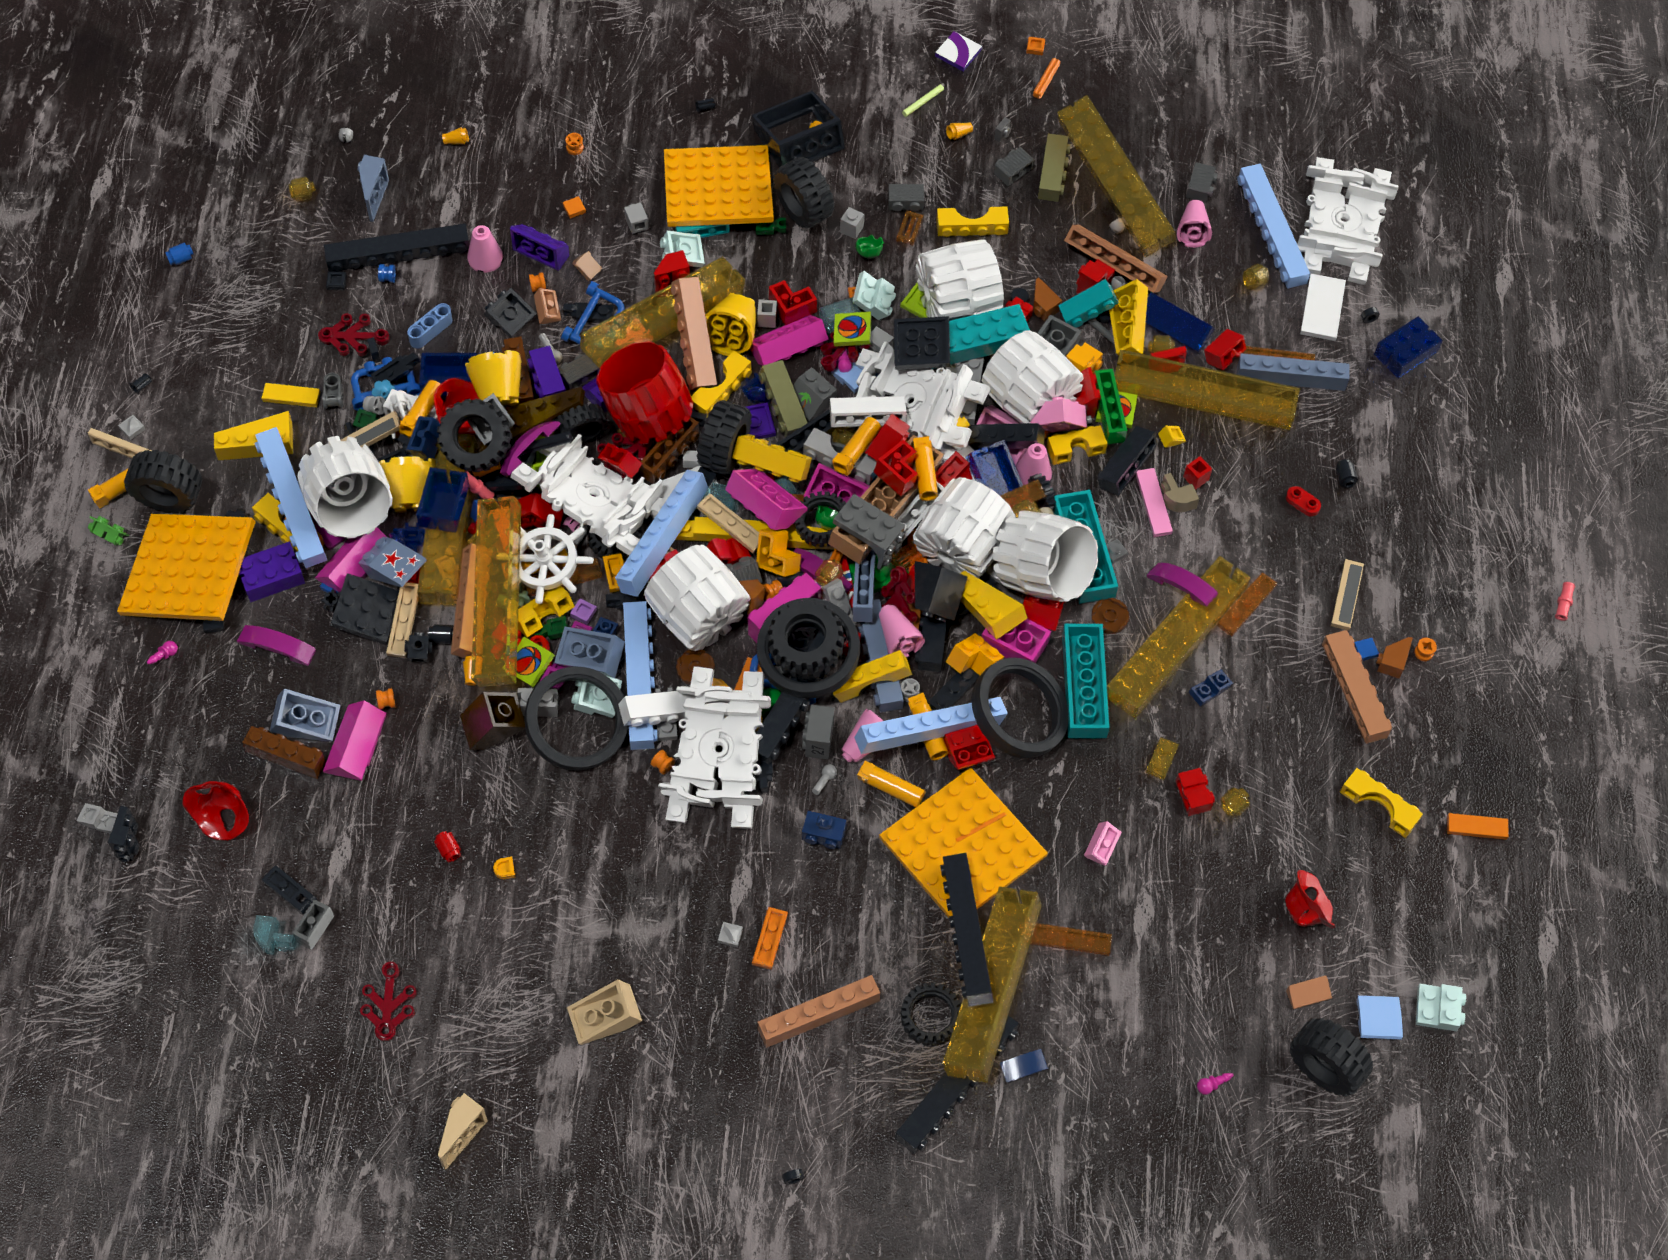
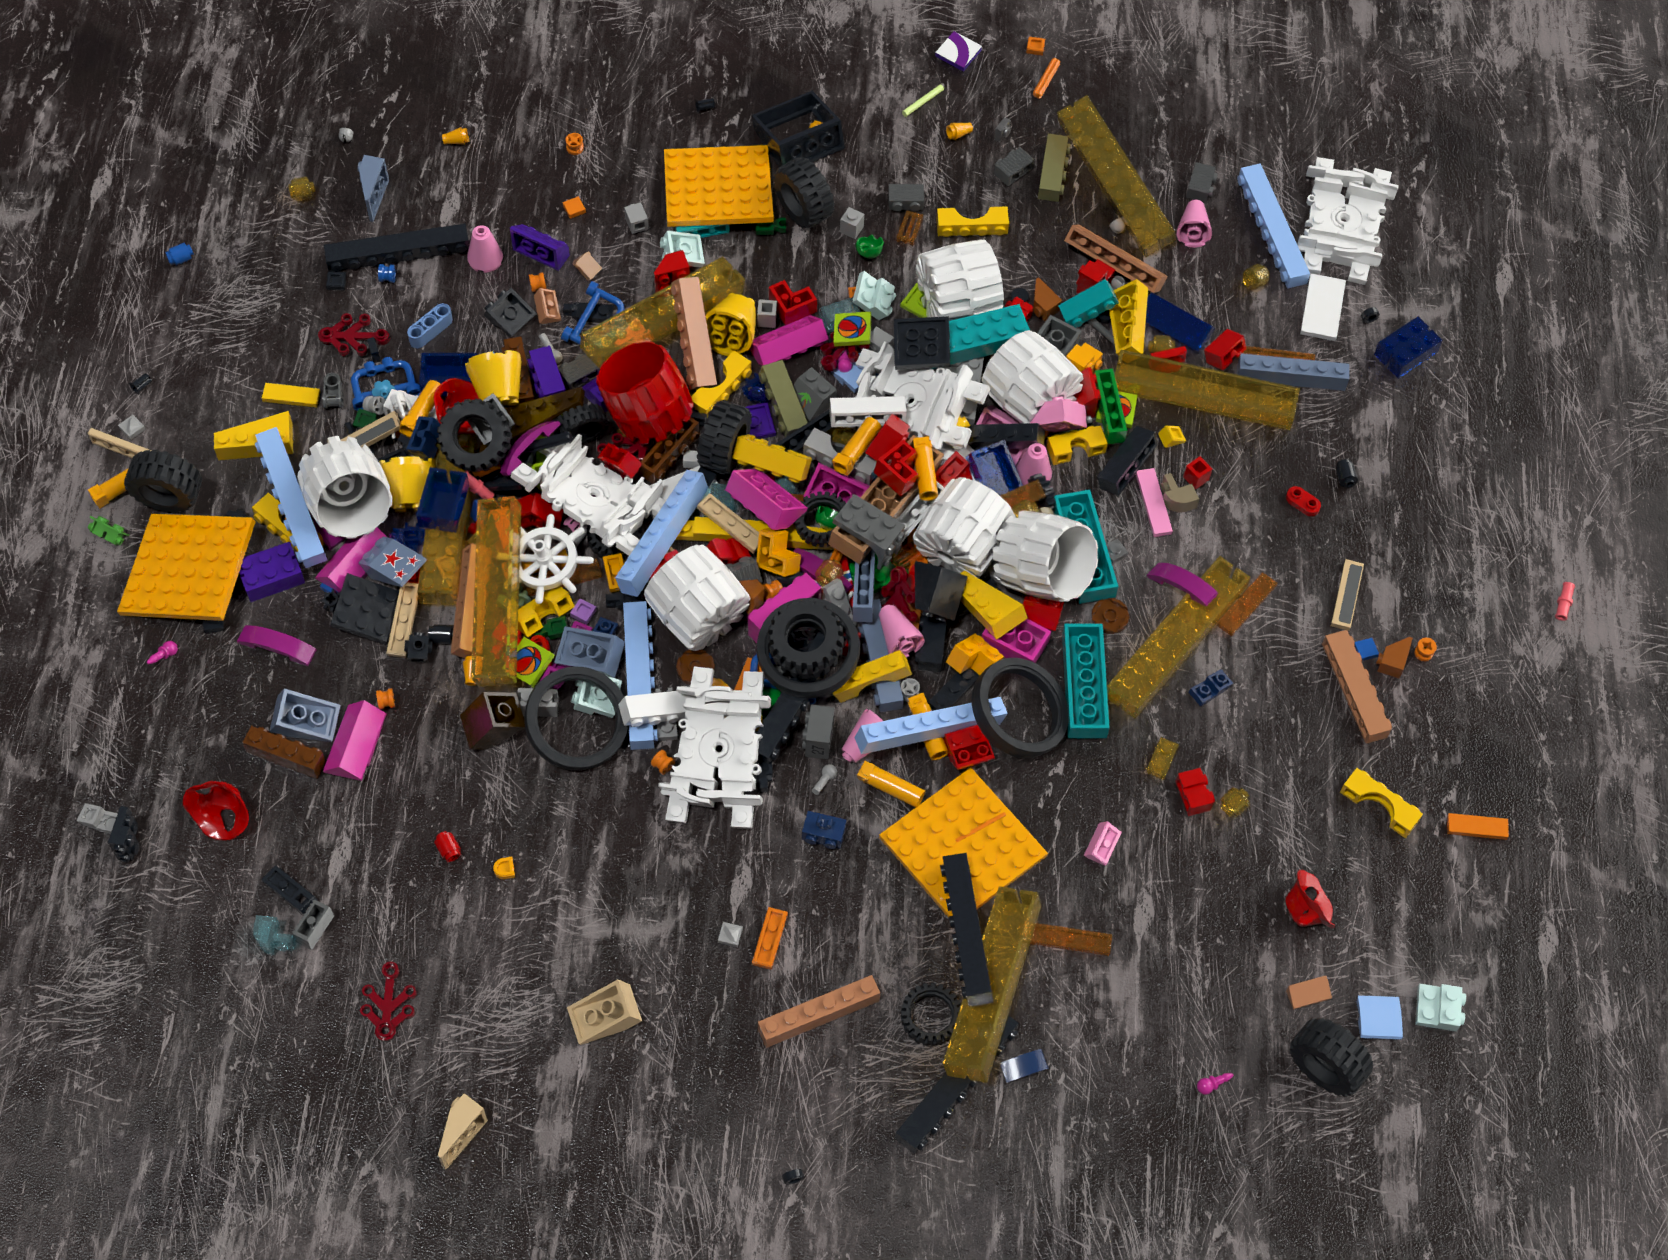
(396, 368): black hinge -> none

